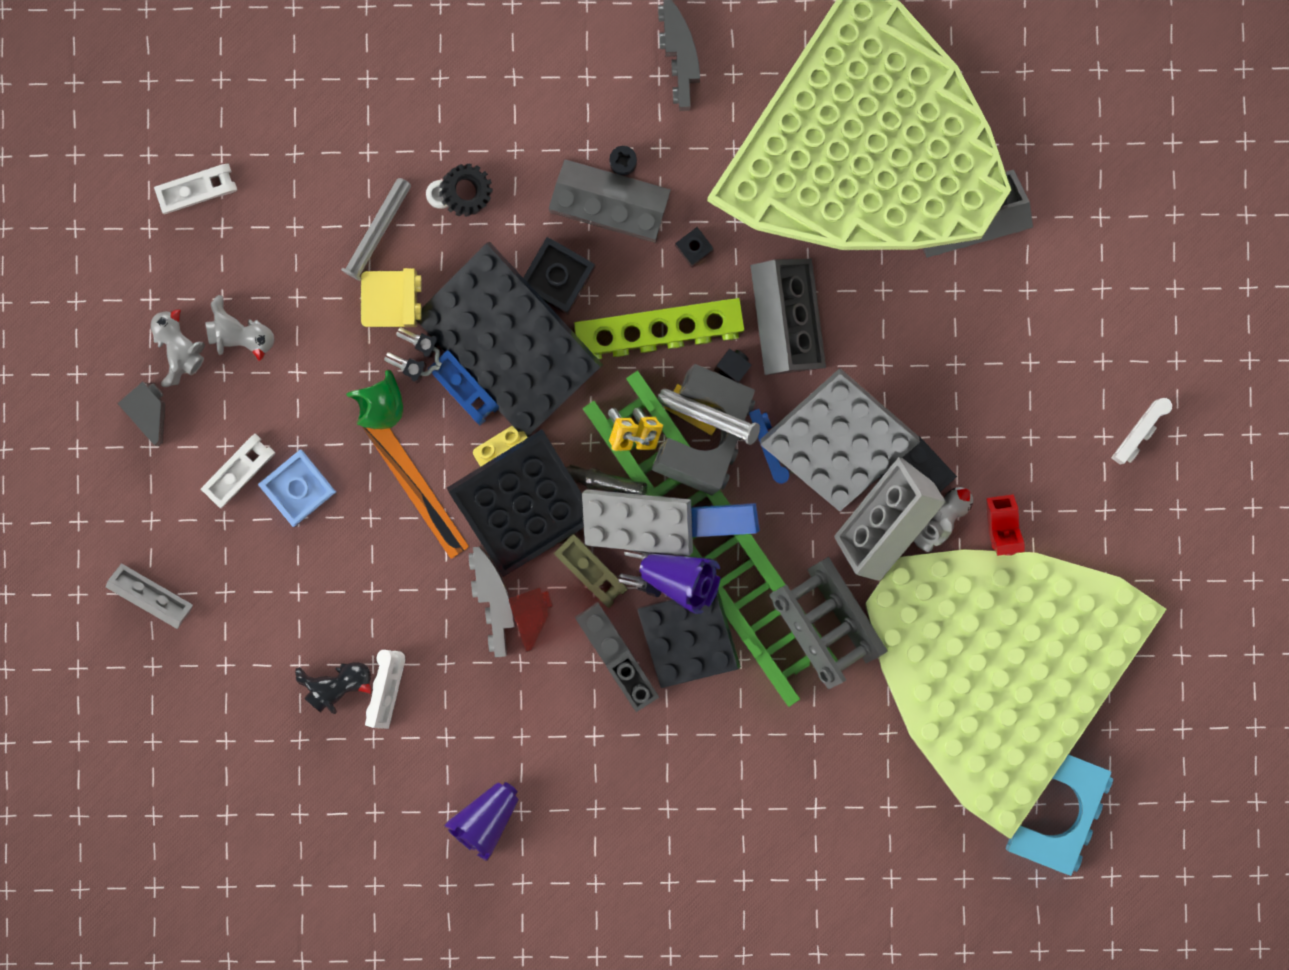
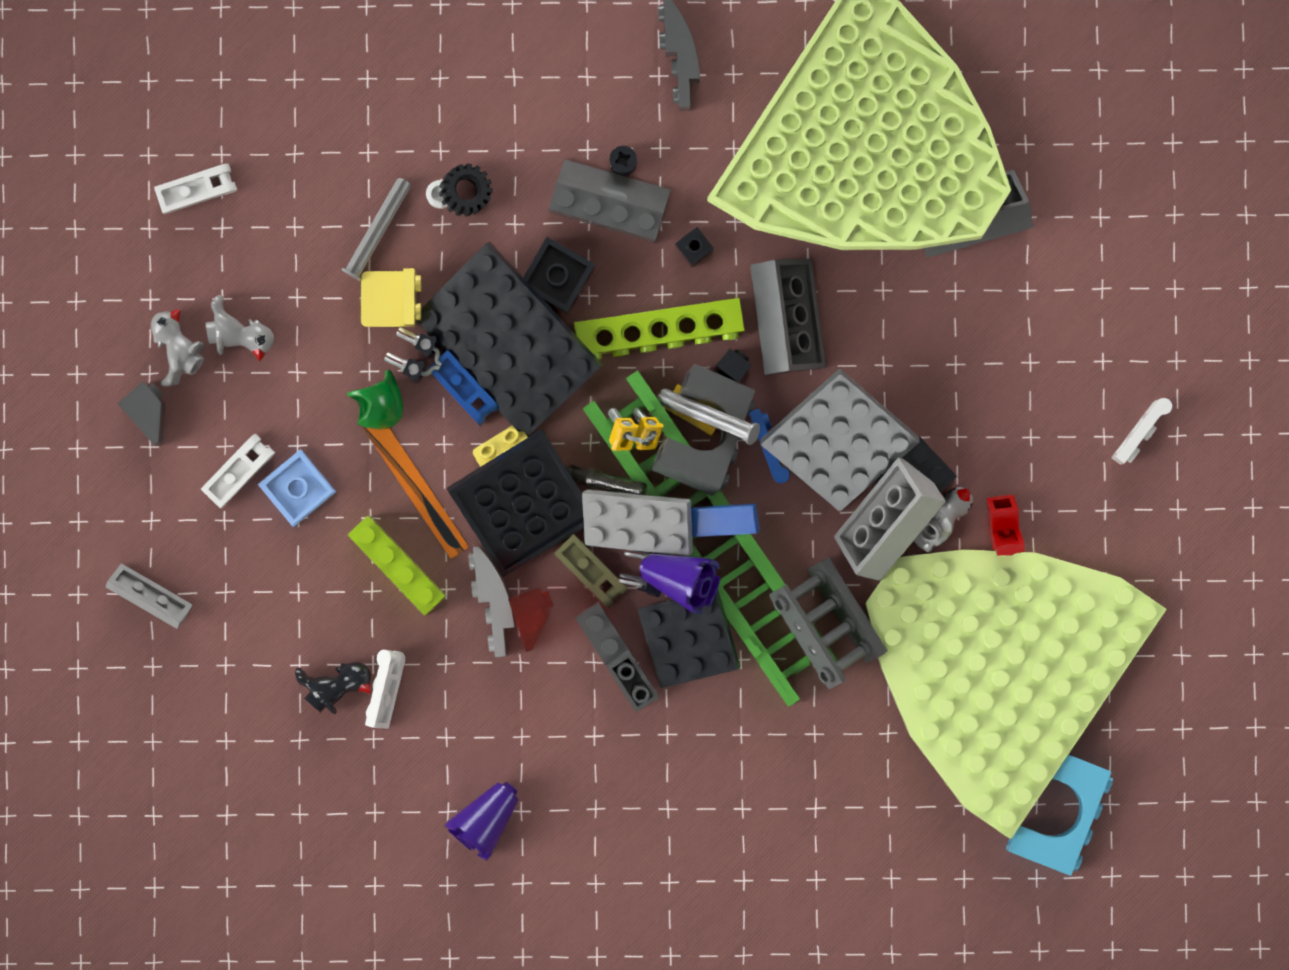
(397, 565): none -> lime brick

